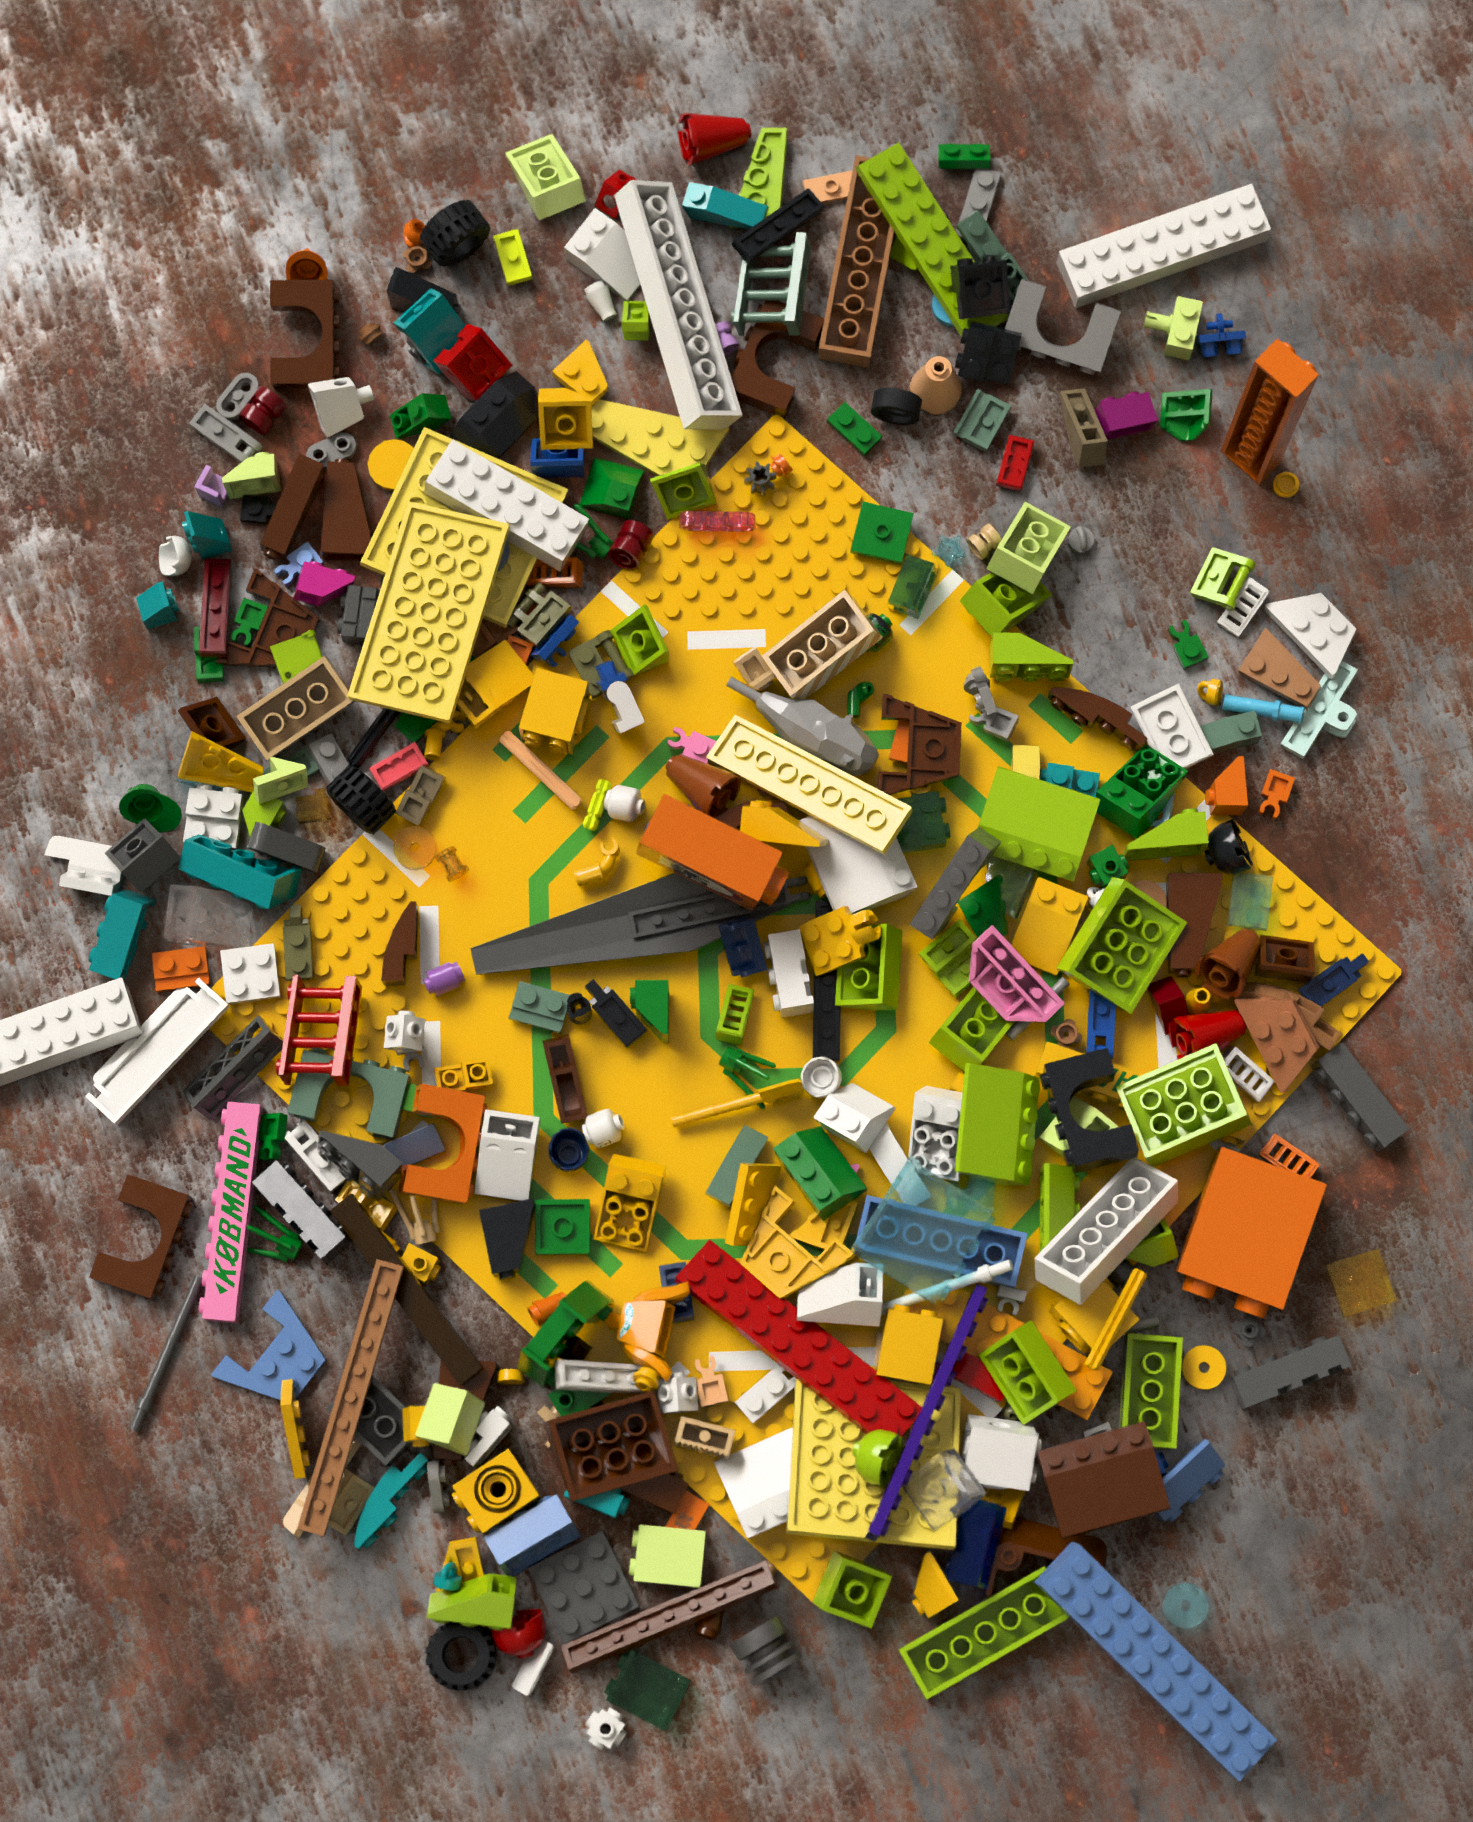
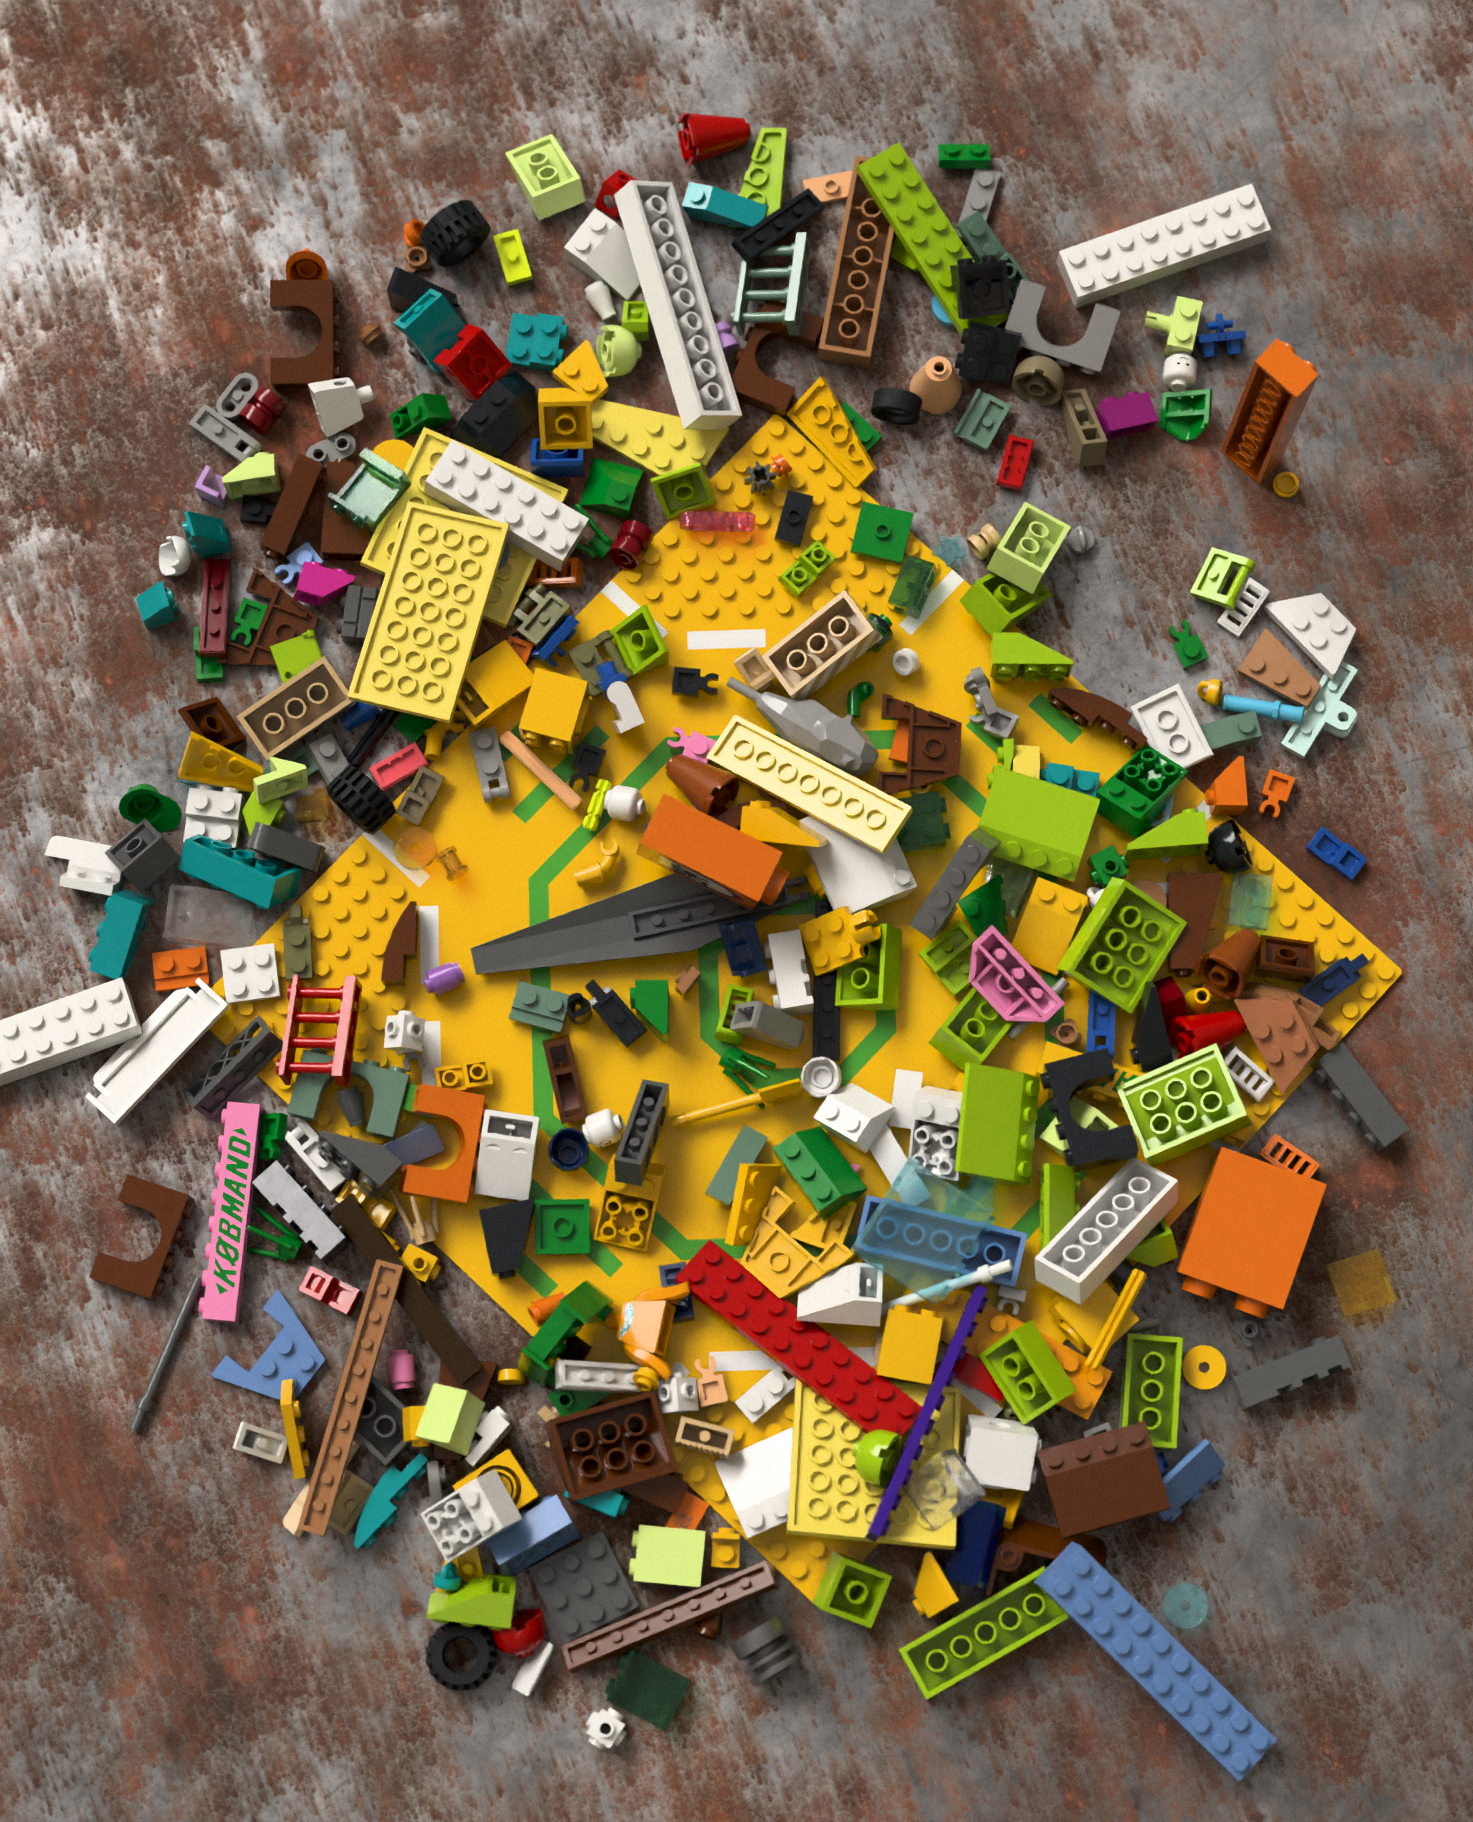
(260, 1442): none -> white slope
(330, 1291): none -> slope
(352, 1105): none -> dark grey cone
(359, 714): none -> blue cone
(370, 491): none -> clear green panel
(401, 1369): none -> bright pink brick
(471, 1515): none -> white slope
(489, 763): none -> light grey plate
(536, 341): none -> teal plate
(587, 762): none -> black plate
(617, 350): none -> yellowish green cylinder
(641, 1132): none -> dark grey brick
(686, 981): none -> medium nougat plate
(689, 682): none -> black plate
(725, 1548): none -> yellow bracket
(767, 1024): none -> light grey slope
(793, 518): none -> black plate
(807, 568): none -> lime slope
(830, 430): none -> yellow wing
(904, 1090): none -> white slope
(906, 662): none -> white tile
(1004, 756): none -> lime slope
(1038, 379): none -> dark tan cylinder
(1150, 1036): none -> black slope
(1180, 371): none -> white head
(1335, 853): none -> blue slope

